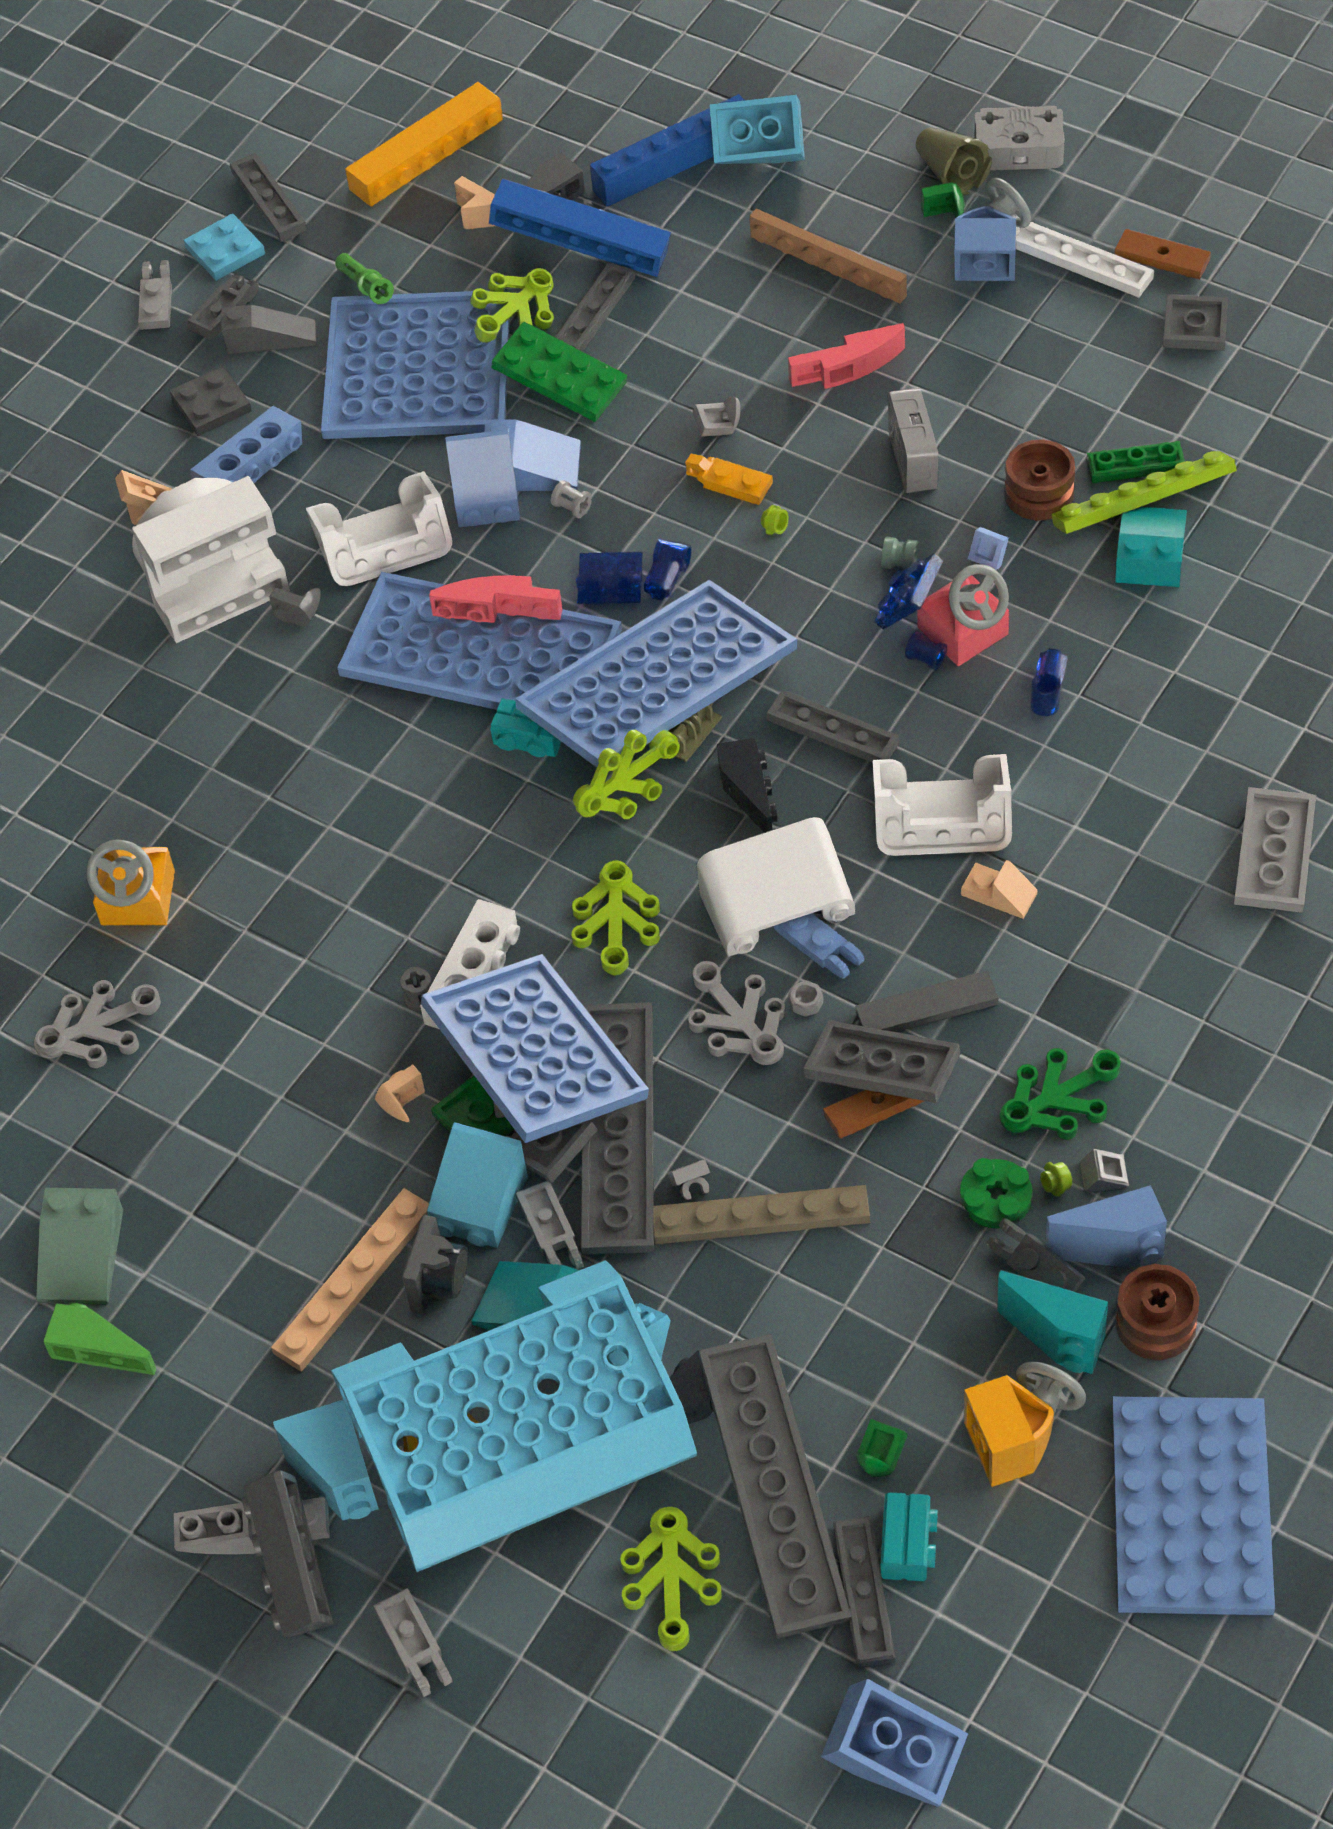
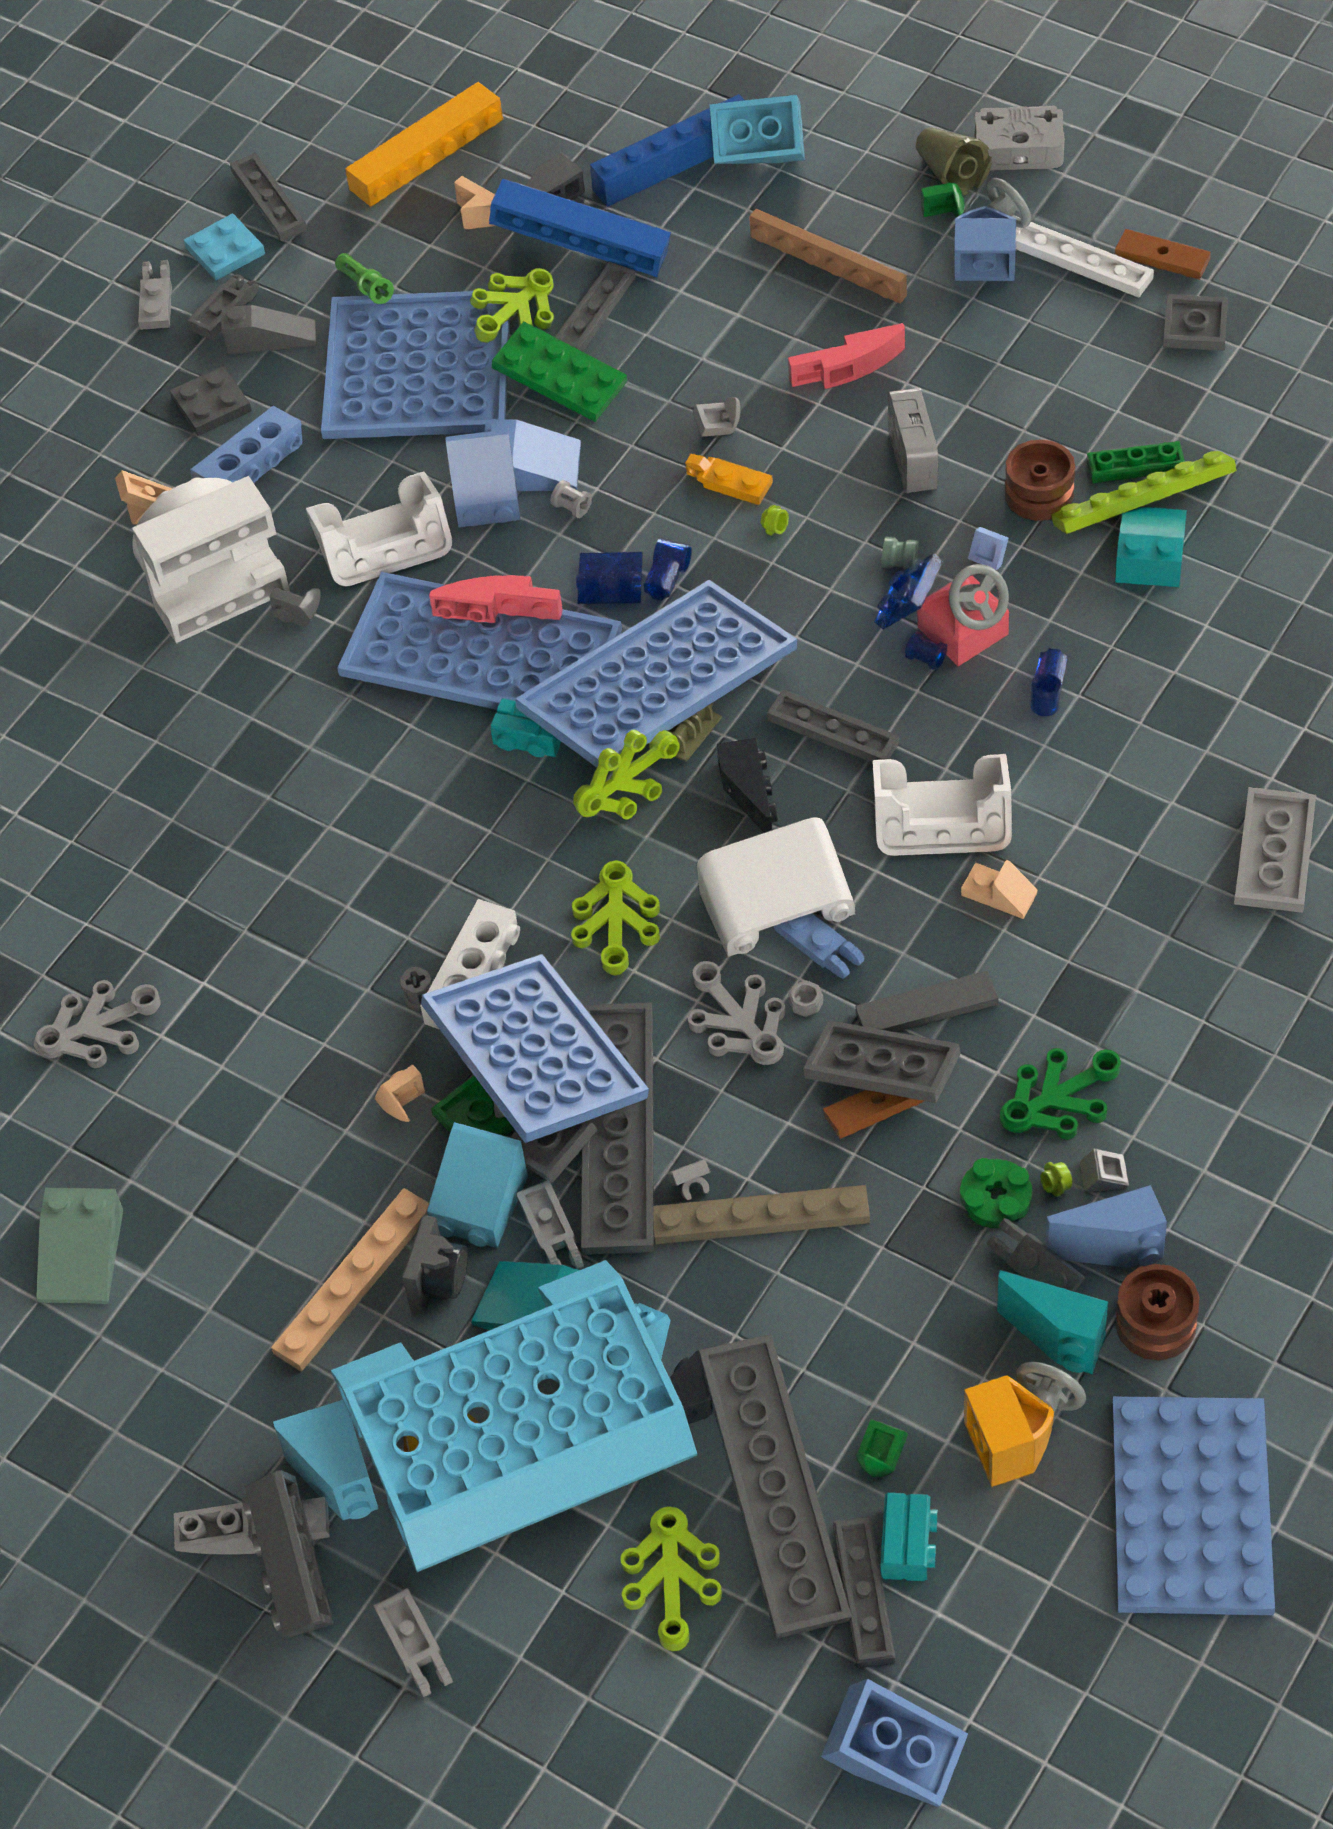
(87, 1338): bright green slope -> none
(131, 883): piece -> none

